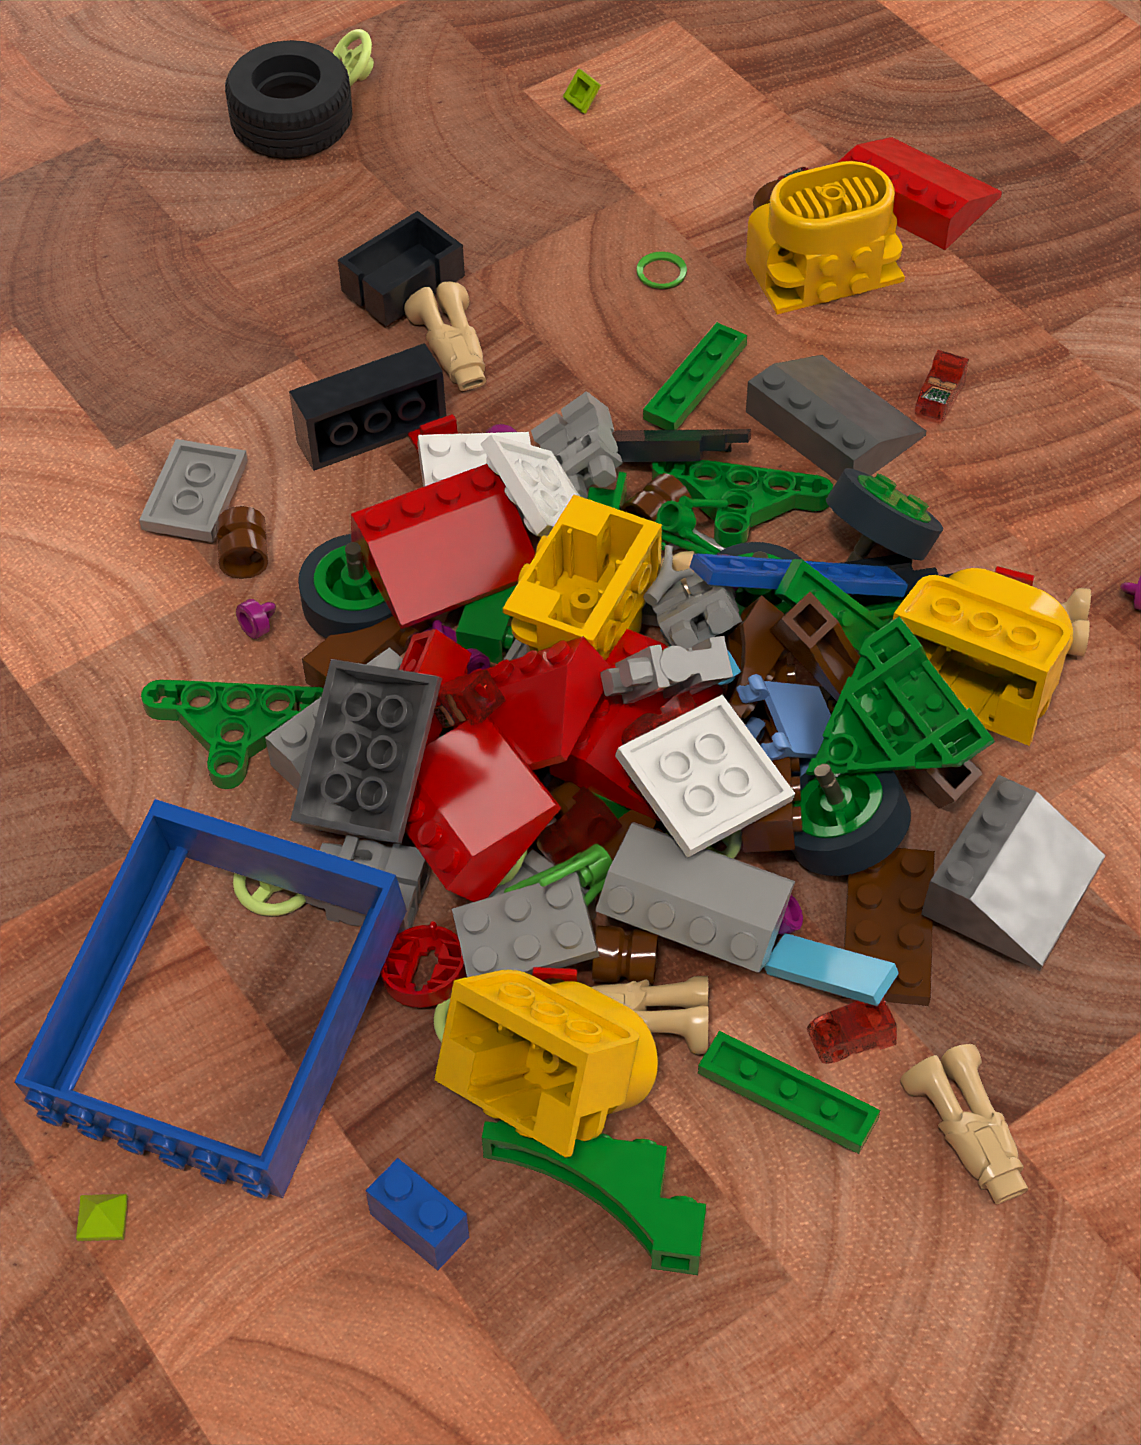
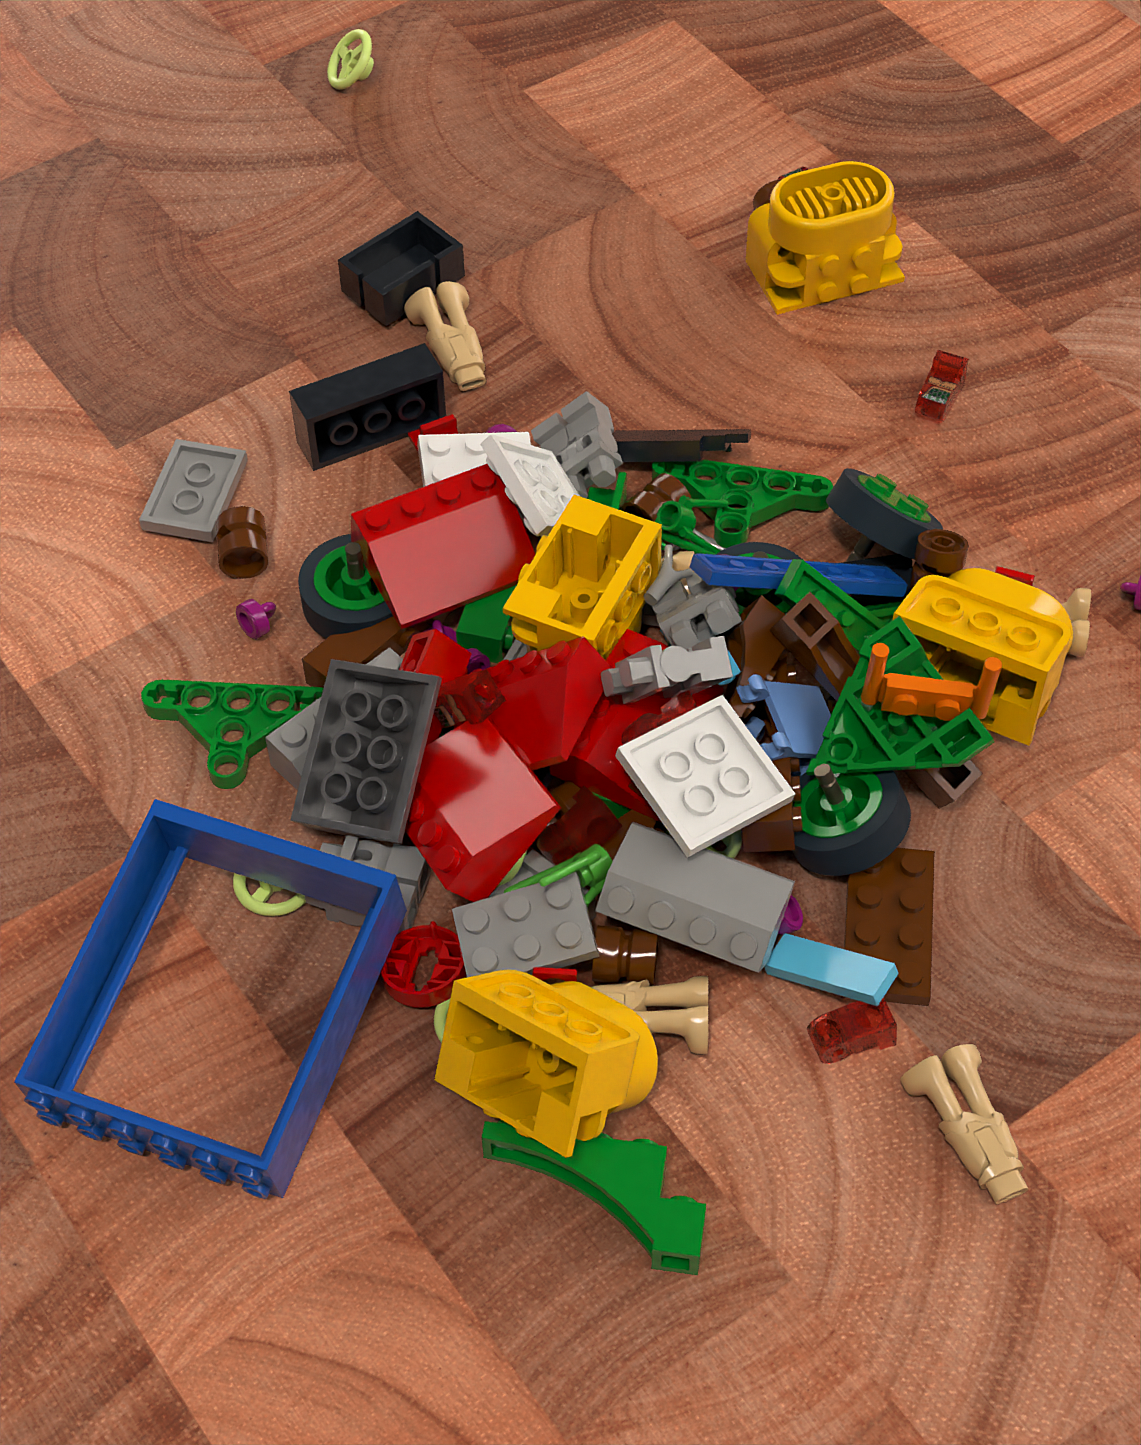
(102, 1217): lime slope -> none
(289, 99): black tyre -> none
(417, 1213): blue brick -> none
(582, 91): lime slope -> none
(667, 256): bright green piece -> none
(695, 377): green plate -> none
(789, 1092): green plate -> none
(829, 416): dark grey slope -> none
(925, 695): none -> orange plate
(929, 195): red slope -> none
(939, 554): none -> reddish brown wheel
(1013, 874): slope -> none

